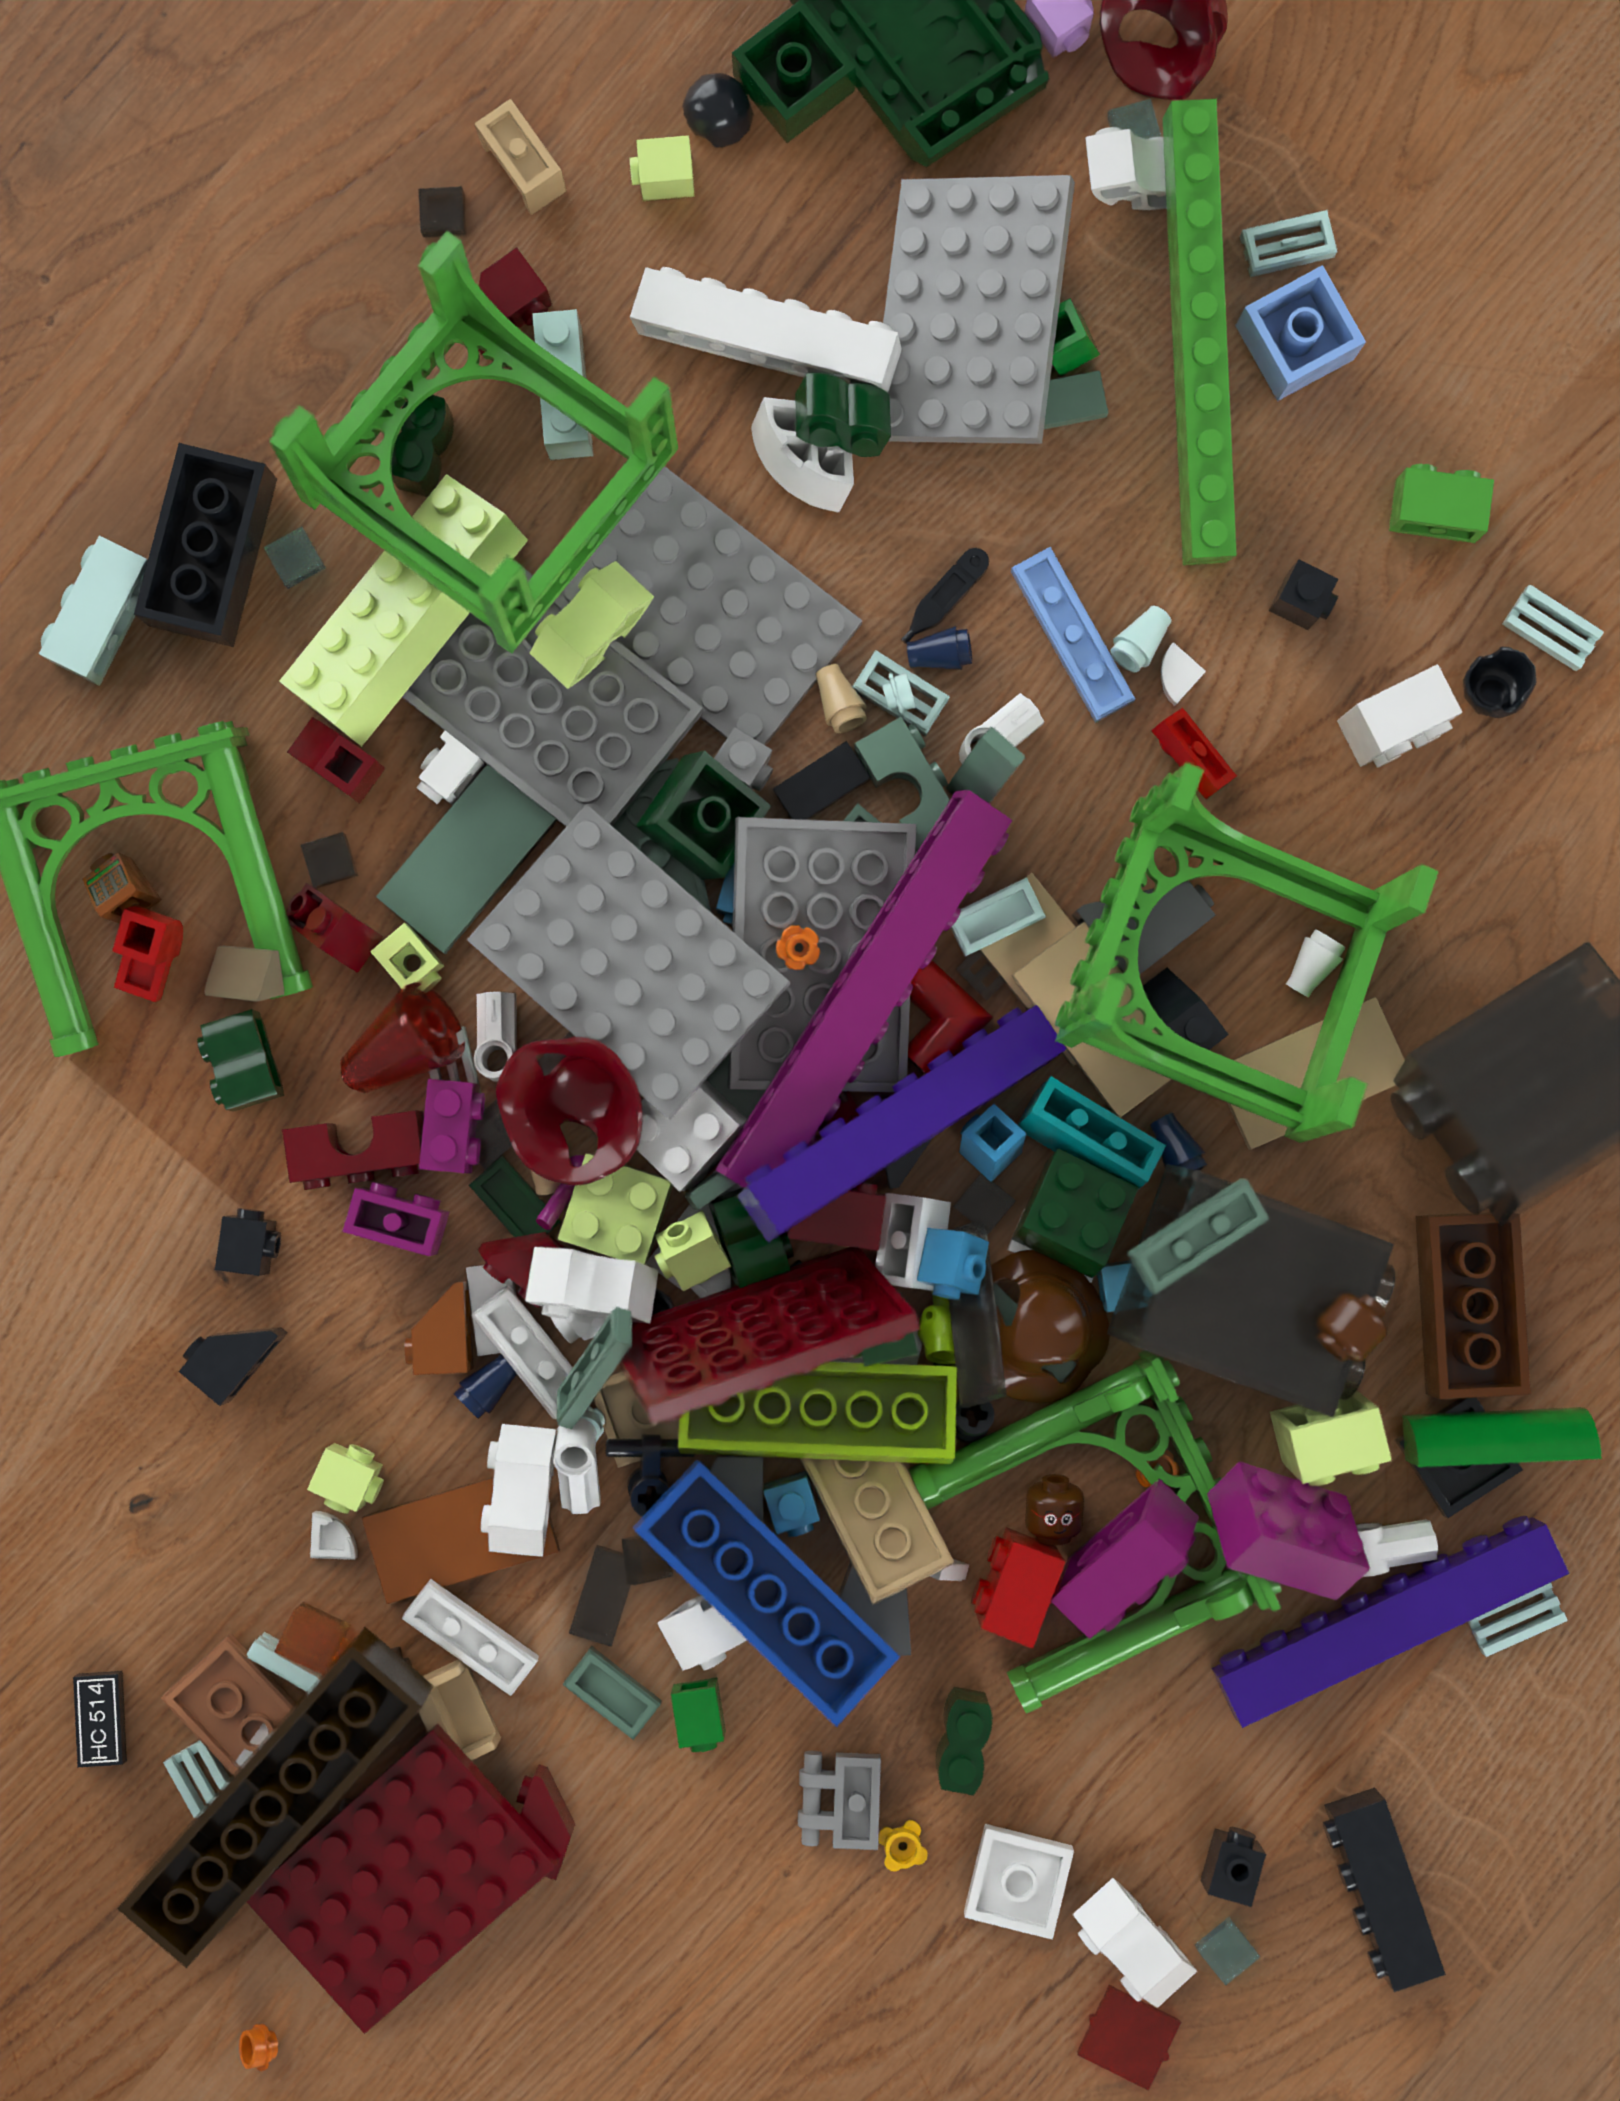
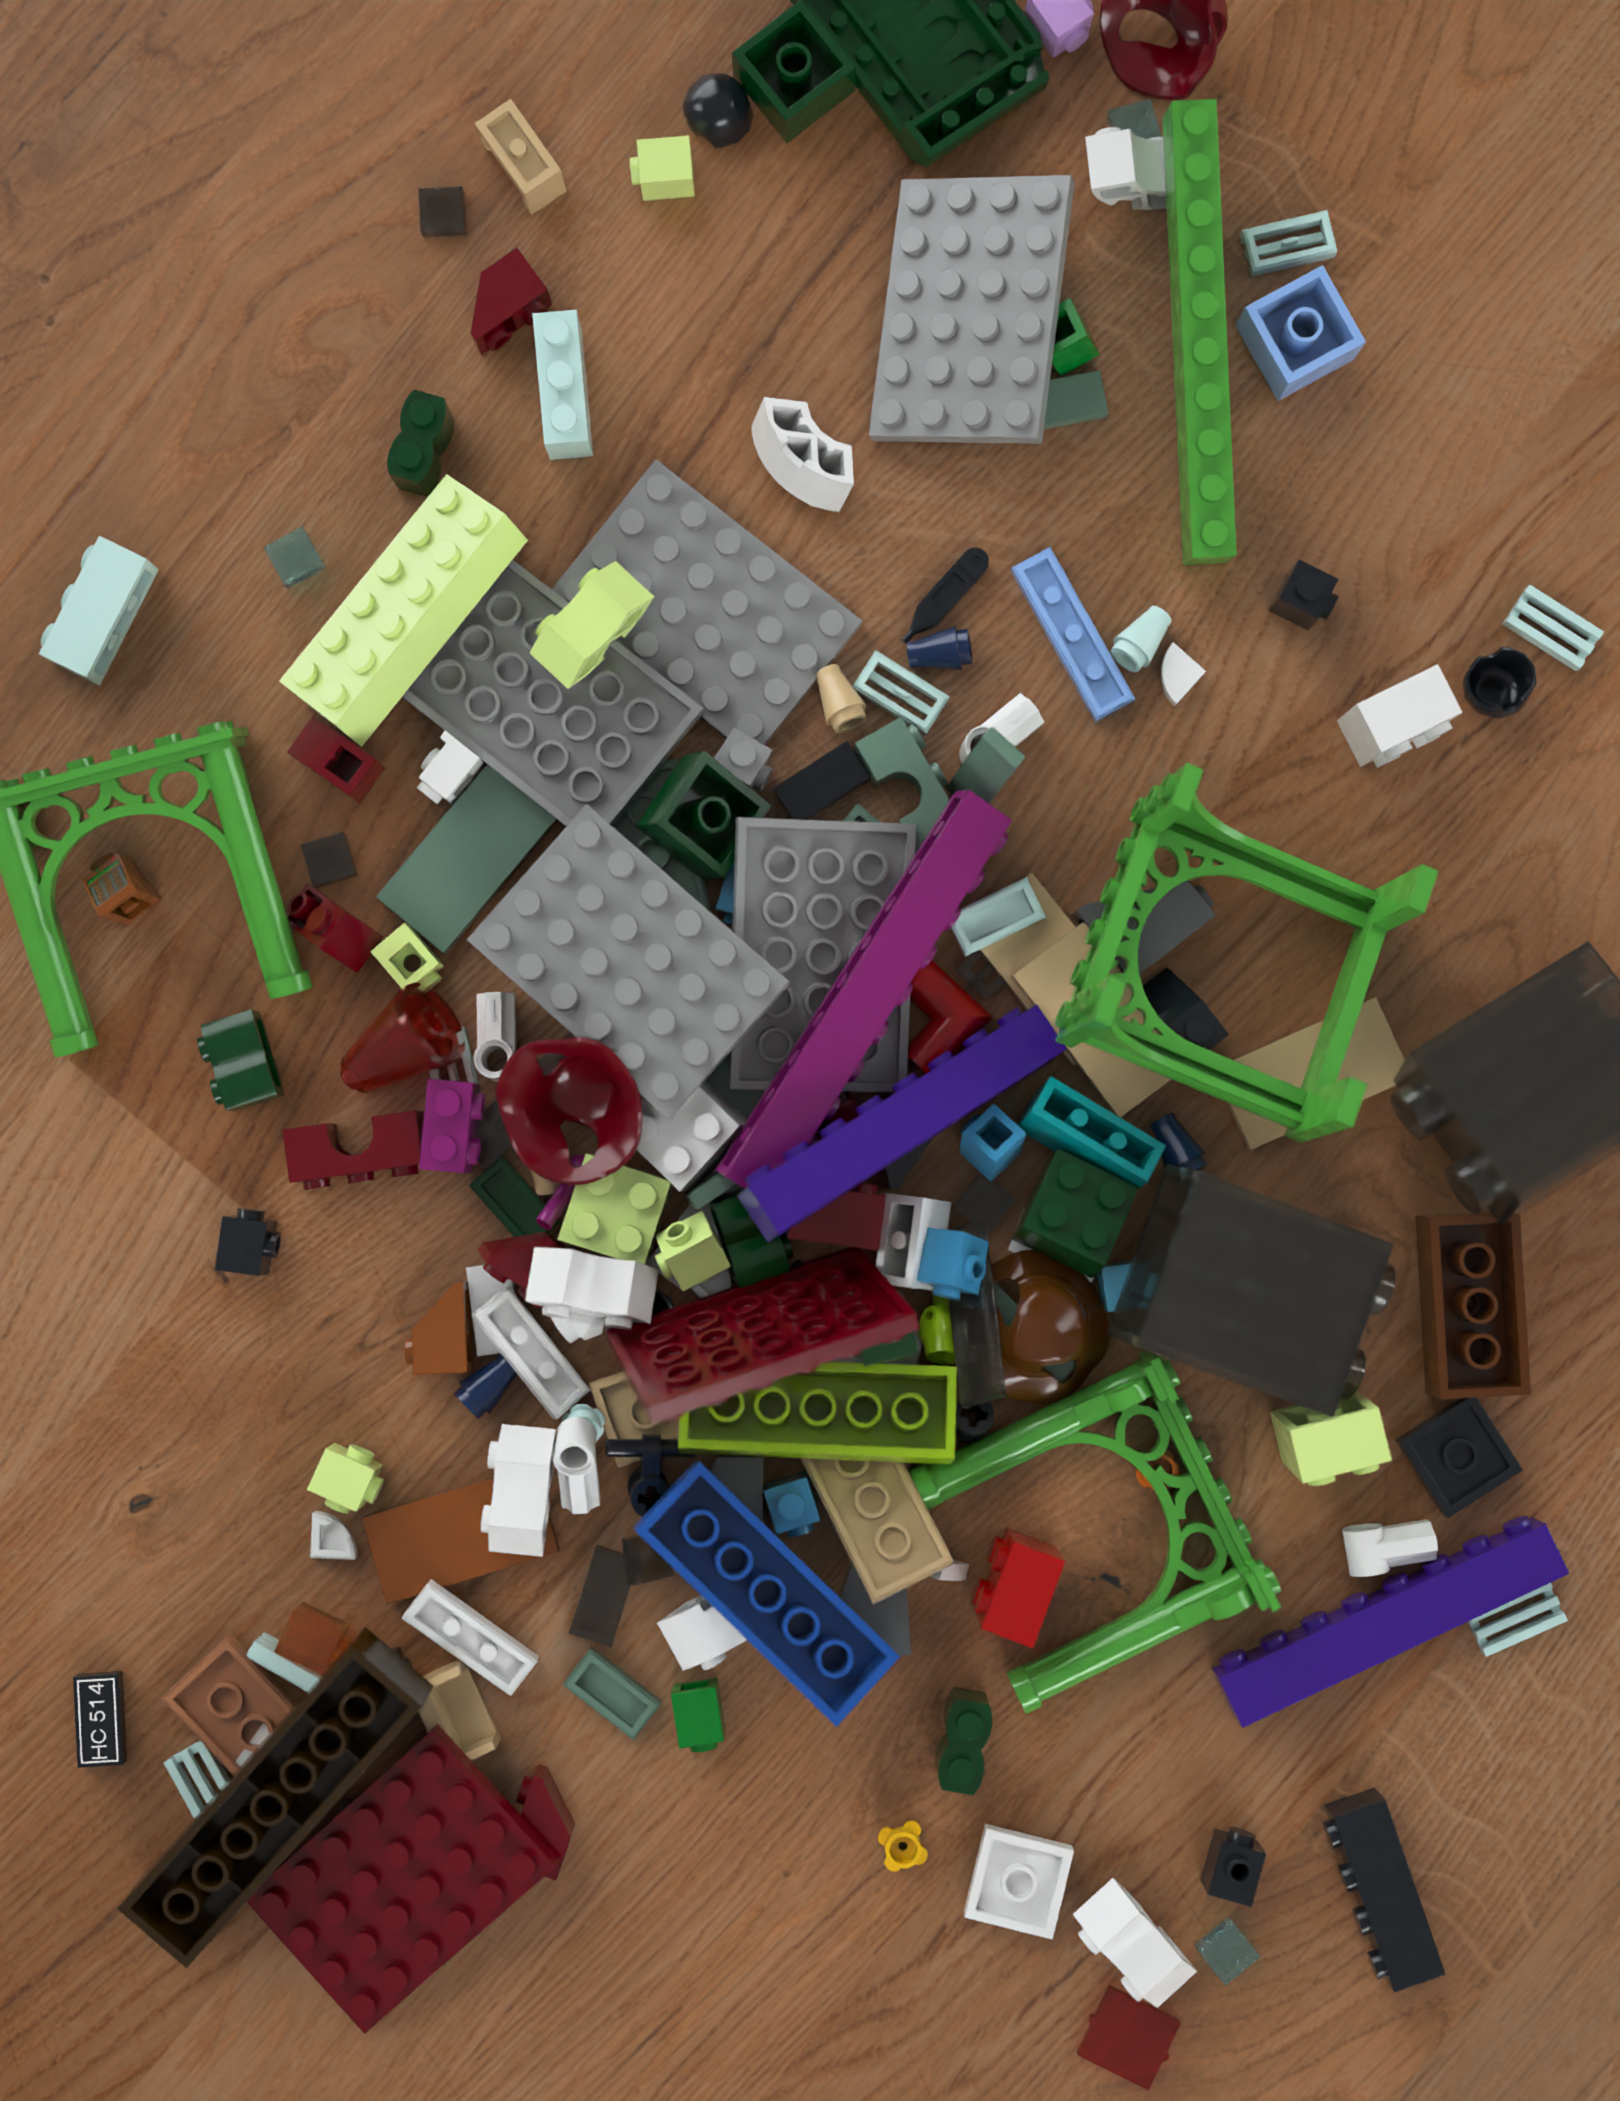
(147, 950): red brick -> none
(206, 545): black brick -> none
(228, 1360): black slope -> none
(245, 974): dark tan slope -> none
(258, 2047): orange plate -> none
(395, 1220): magenta brick -> none
(465, 315): bright green arch -> none
(594, 1367): sand green tile -> none
(763, 330): white brick -> none
(786, 947): orange plate -> none
(842, 414): dark green brick -> none
(855, 1800): light grey plate -> none
(899, 693): light aqua plate -> none
(1054, 1510): reddish brown head -> none
(1126, 1560): magenta brick -> none
(1187, 744): red plate -> none
(1198, 1235): sand green tile -> none
(1287, 1531): magenta brick -> none
(1315, 962): white cone -> none
(1351, 1327): reddish brown head -> none
(1441, 503): bright green brick -> none
(1500, 1437): green brick -> none

